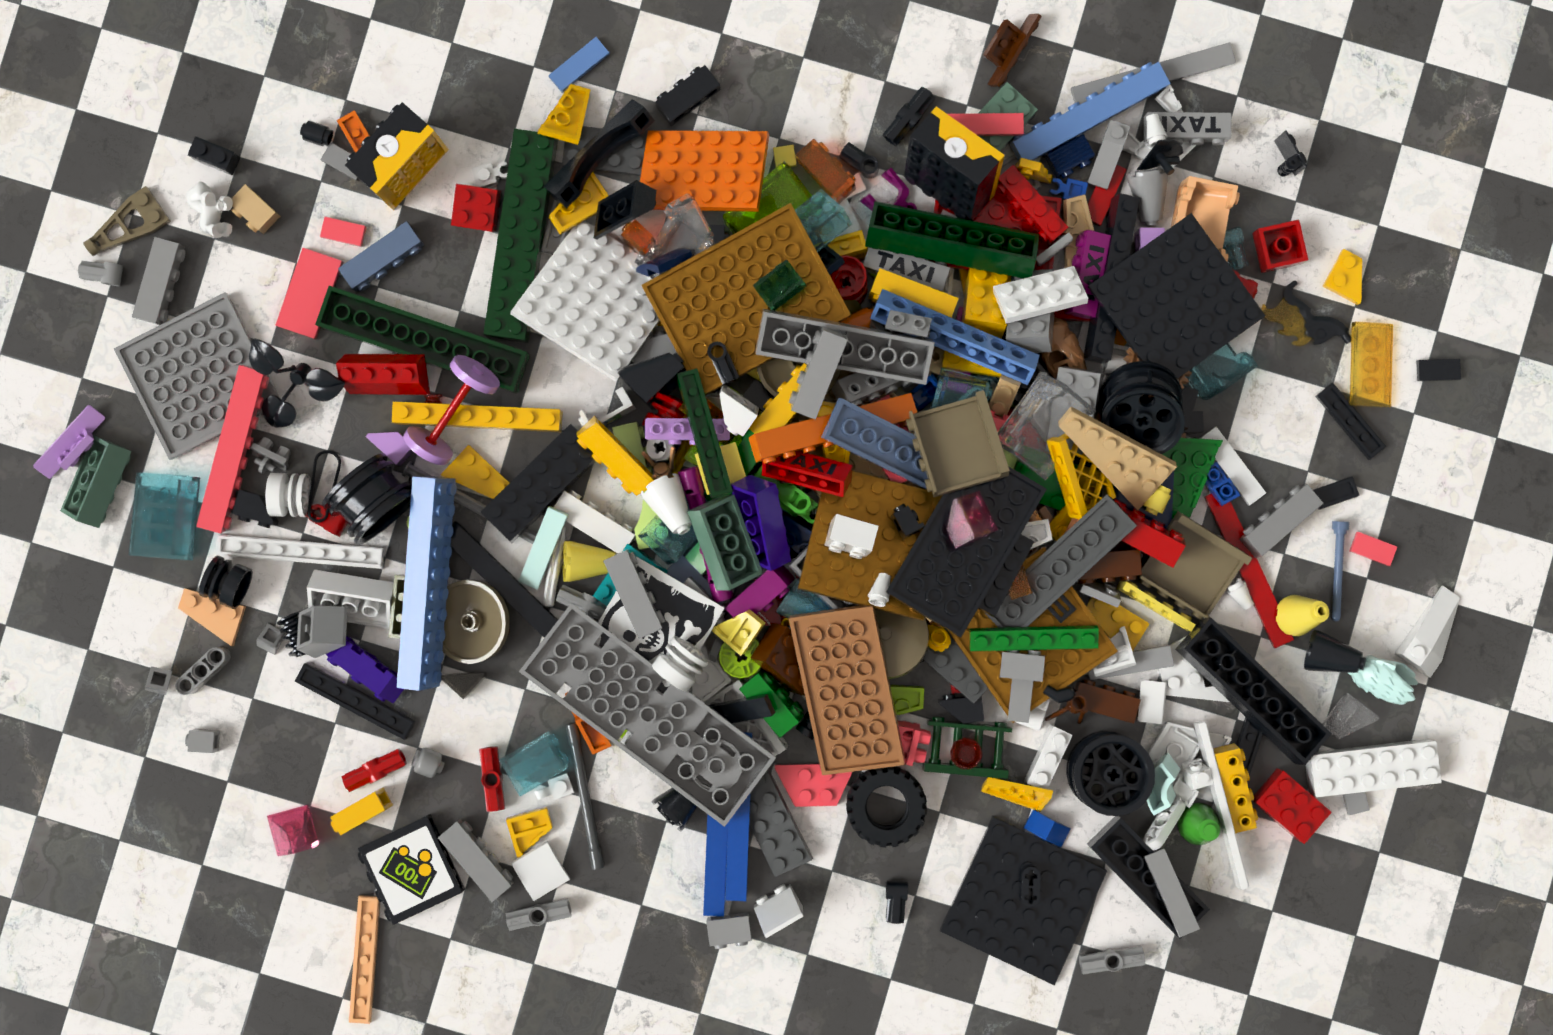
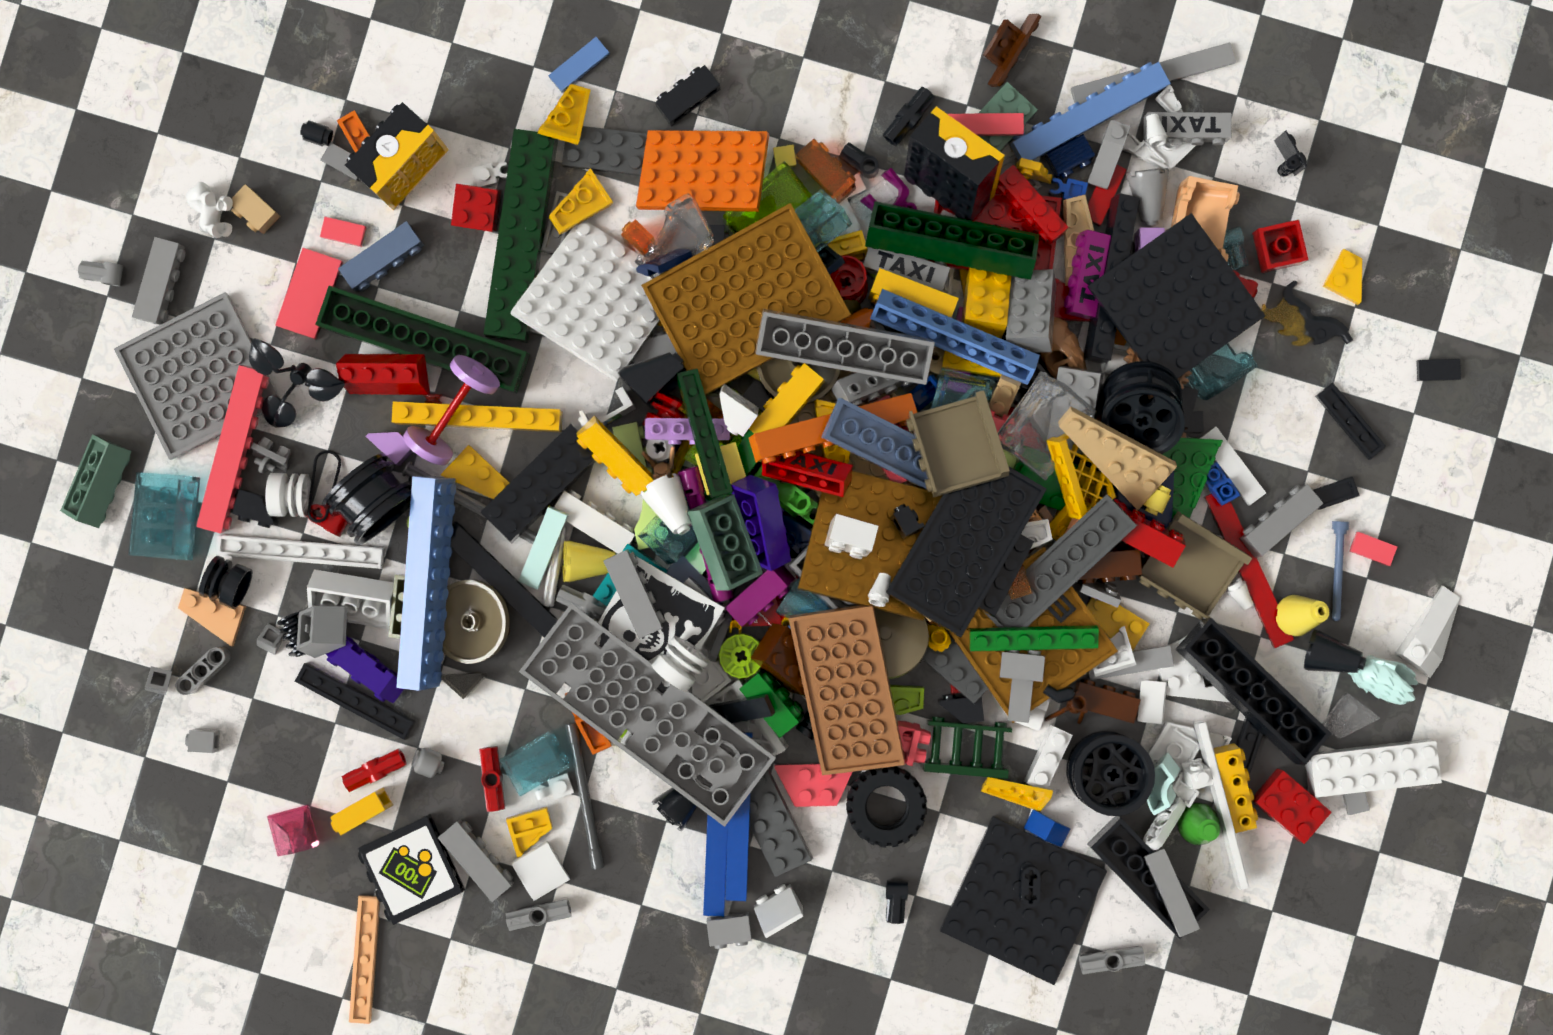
(70, 443): lavender bracket -> none
(148, 208): dark tan plate -> none
(213, 155): black brick -> none
(623, 207): black slope -> none
(624, 126): black arch -> none
(724, 364): black piece -> none
(740, 631): light yellow wing -> none
(779, 285): clear green bracket -> none
(818, 372): light grey brick -> none
(908, 323): light grey hinge -> none
(966, 753): clear red hair -> none
(969, 520): clear pink slope -> none
(1040, 294): white plate -> none
(1054, 249): light grey tile -> none
(1163, 154): black shield -> none
(1163, 609): light yellow wing -> none
(1371, 364): clear yellow tile -> none

